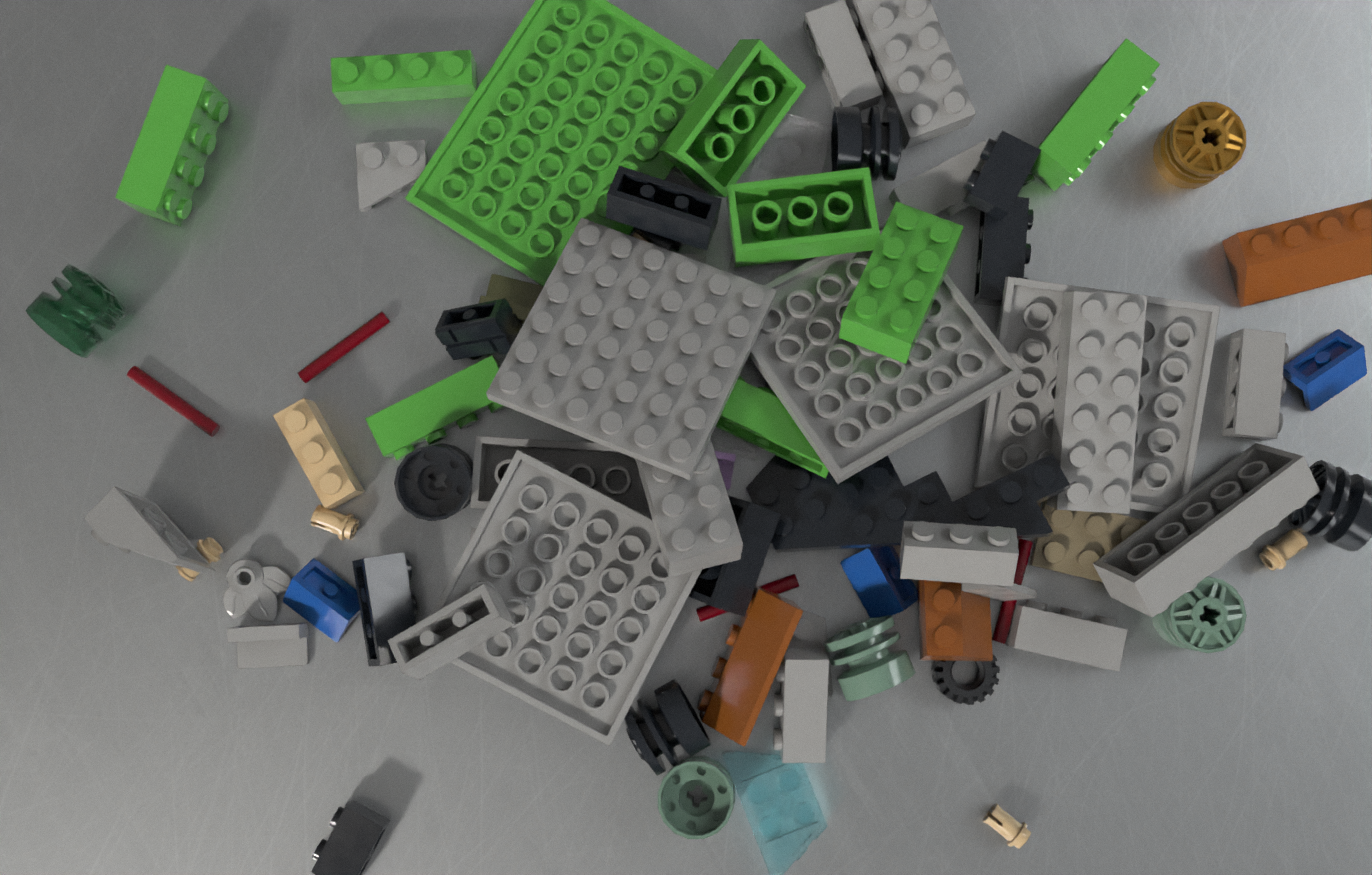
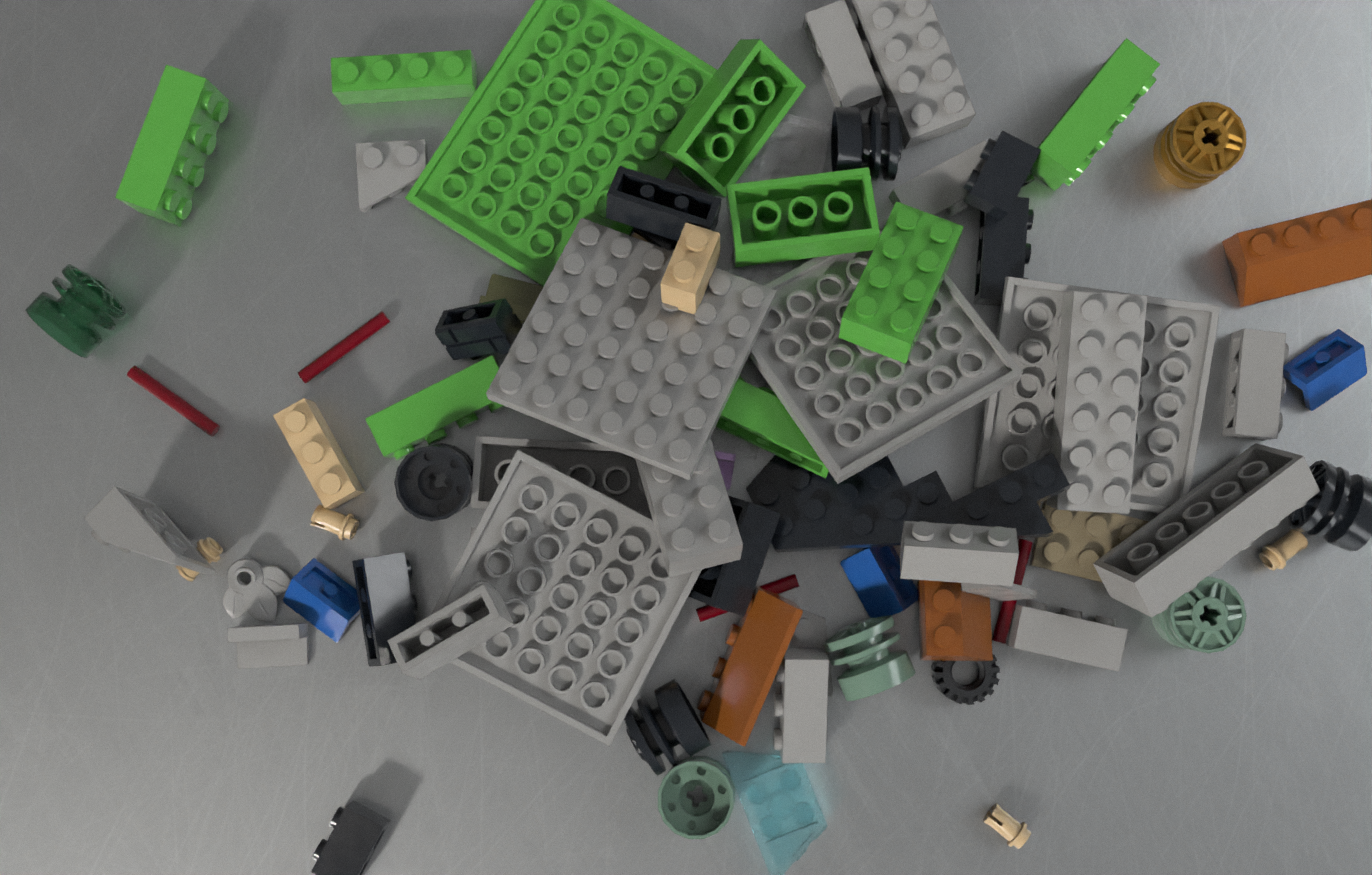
(690, 268): none -> tan brick

